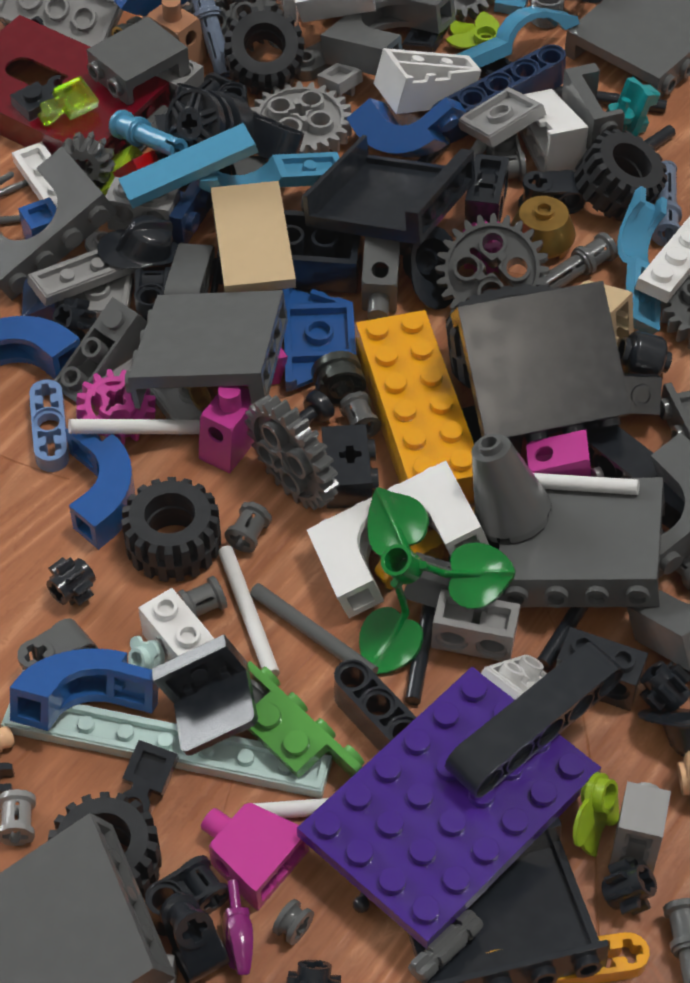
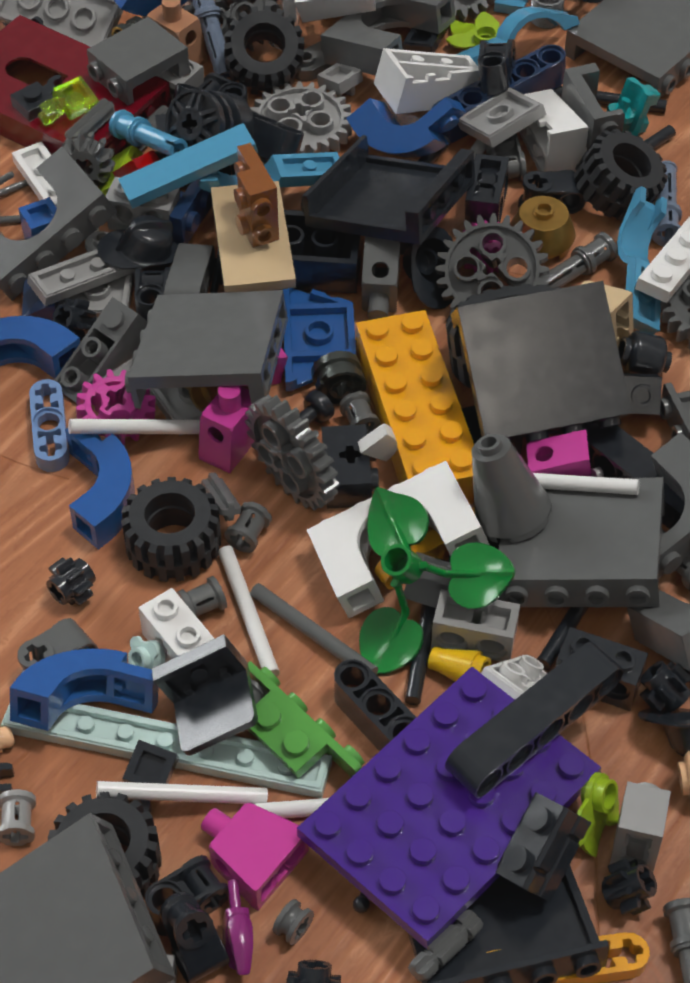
(92, 119): none -> dark grey axle
(183, 792): none -> white bar
(226, 502): none -> dark grey axle
(255, 198): none -> dark orange plate
(379, 443): none -> white tile
(456, 662): none -> yellow cone
(496, 66): none -> black piece
(542, 847): none -> black brick

